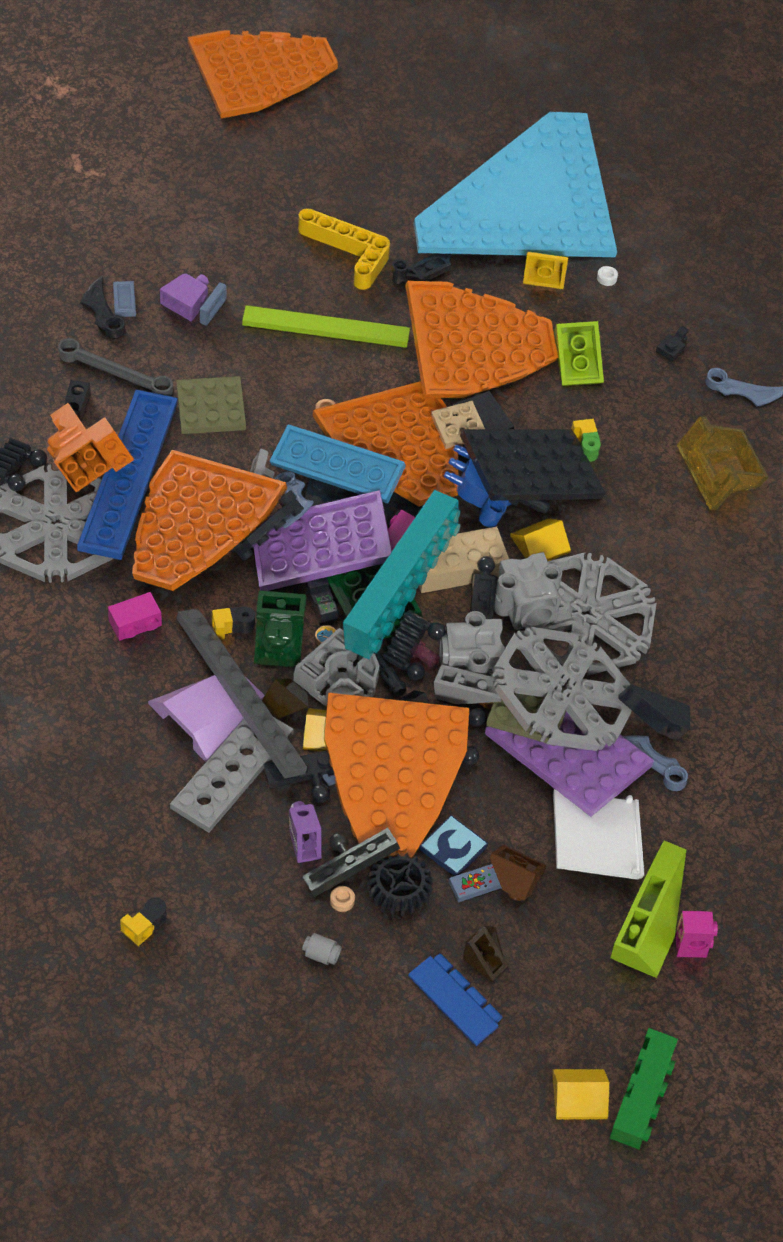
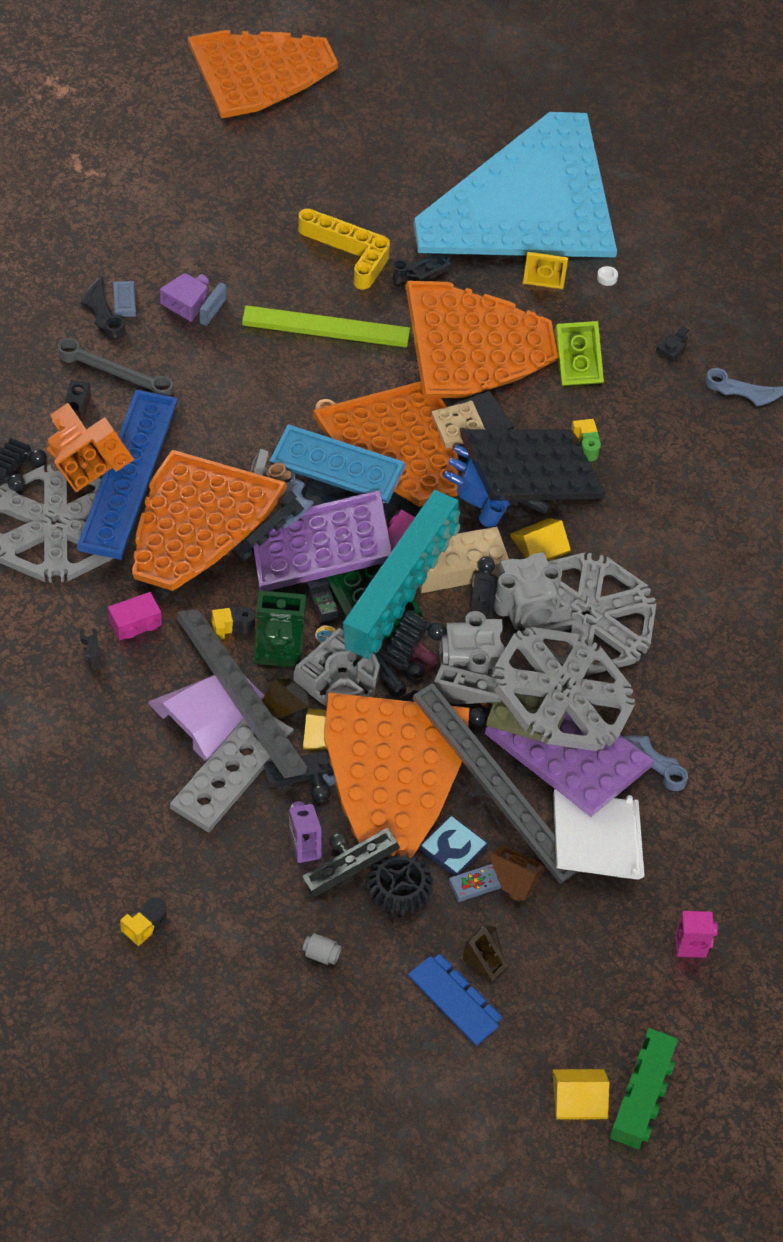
(92, 652): none -> black plate
(211, 405): olive plate -> none
(278, 472): none -> medium nougat plate
(342, 898): light nougat tile -> none
(491, 778): none -> dark grey plate
(653, 915): lime wedge -> none
(659, 712): black slope -> none
(720, 461): clear yellow windscreen -> none

